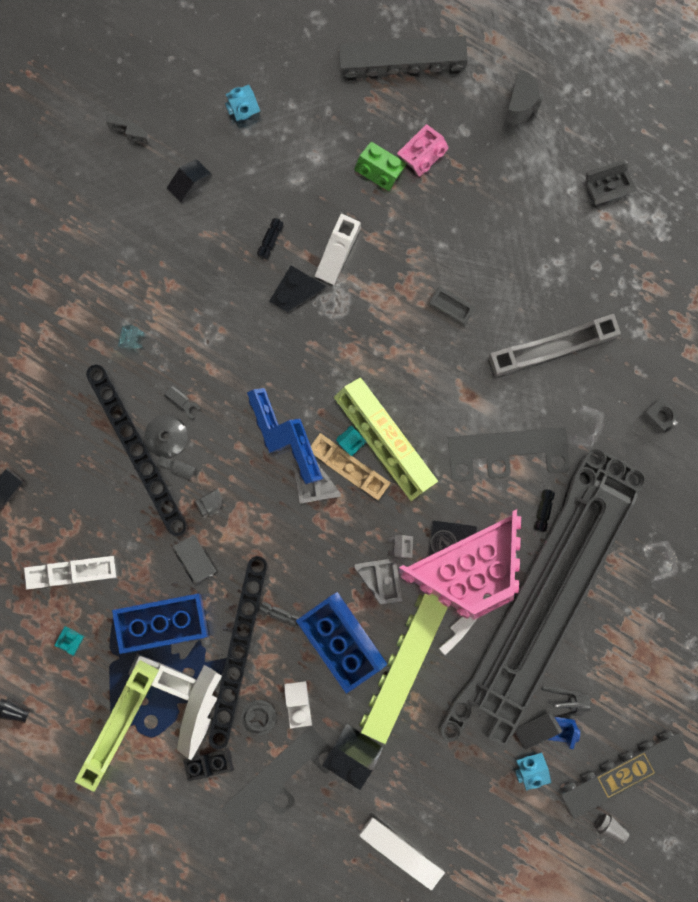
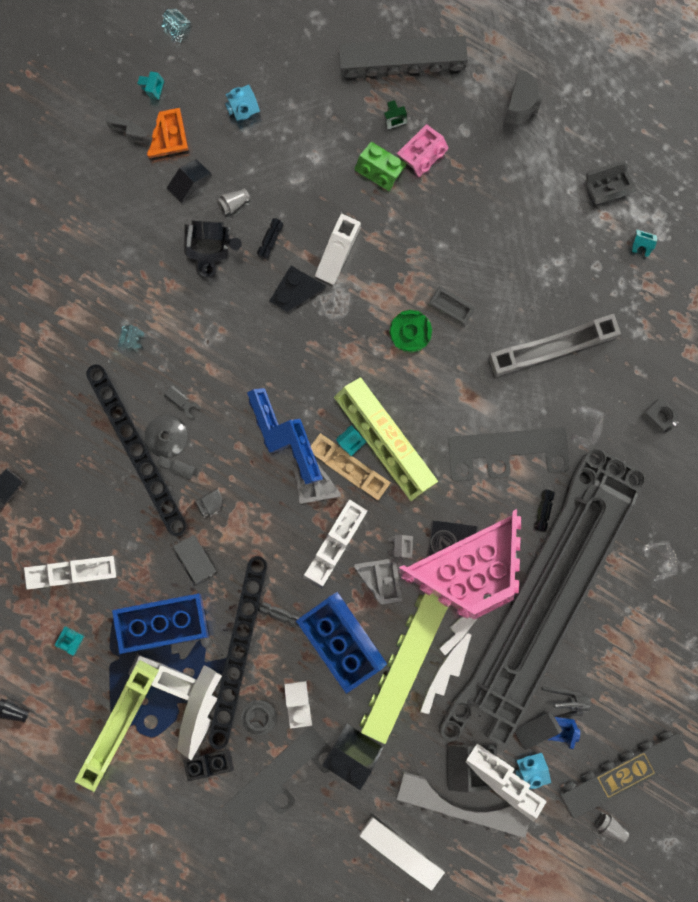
(152, 85): none -> teal tile
(168, 134): none -> orange wing
(176, 19): none -> clear light blue tile
(212, 231): none -> black piece
(232, 201): none -> light grey cone
(335, 544): none -> white slope
(395, 116): none -> dark green tile
(410, 331): none -> green tile
(418, 792): none -> light grey arch
(451, 665): none -> white slope
(460, 774): none -> dark grey slope
(505, 783): none -> white slope
(644, 239): none -> teal tile

